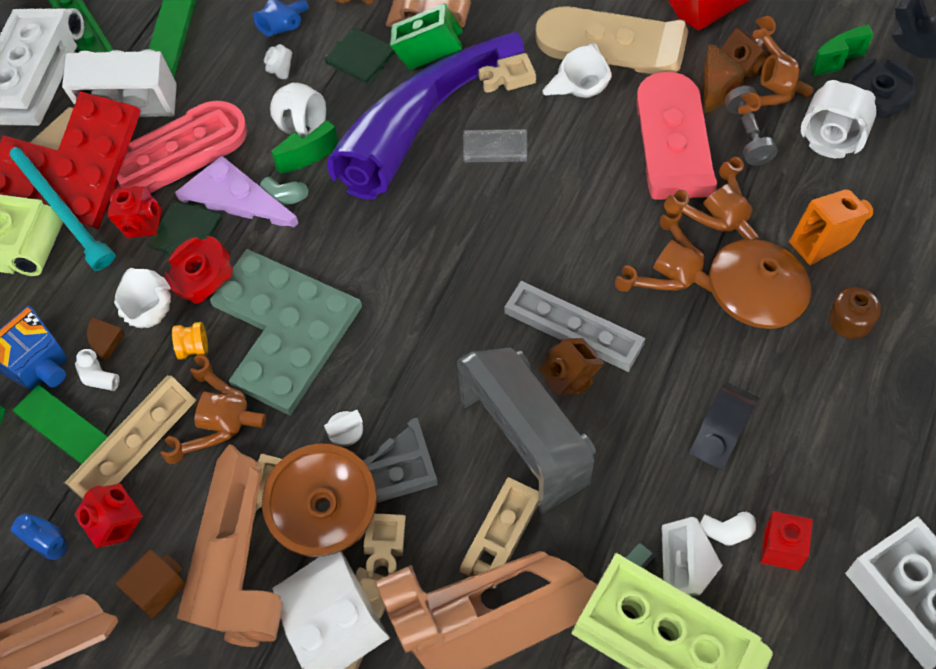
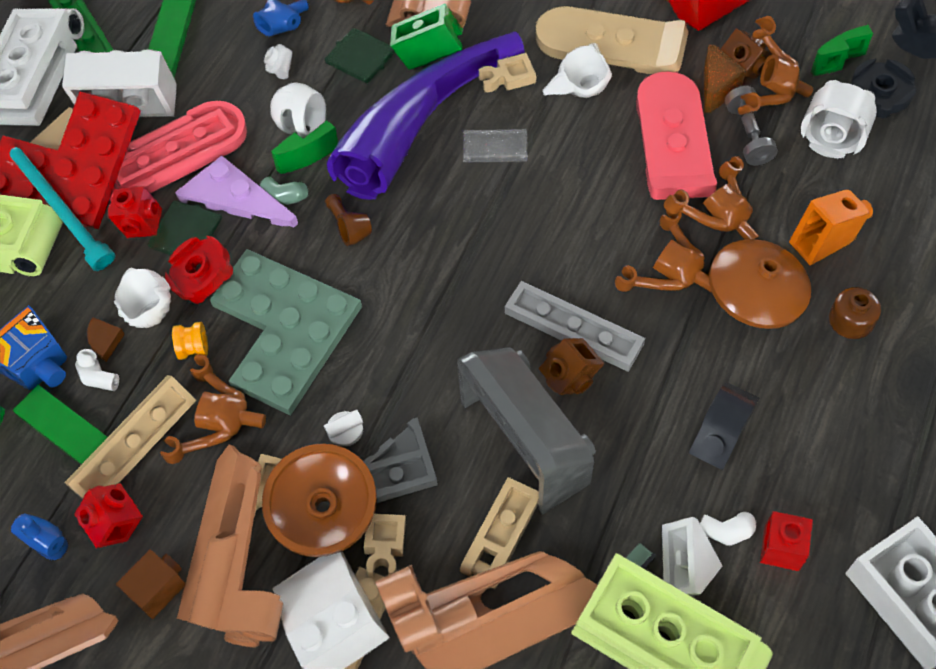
(351, 225): none -> reddish brown bar

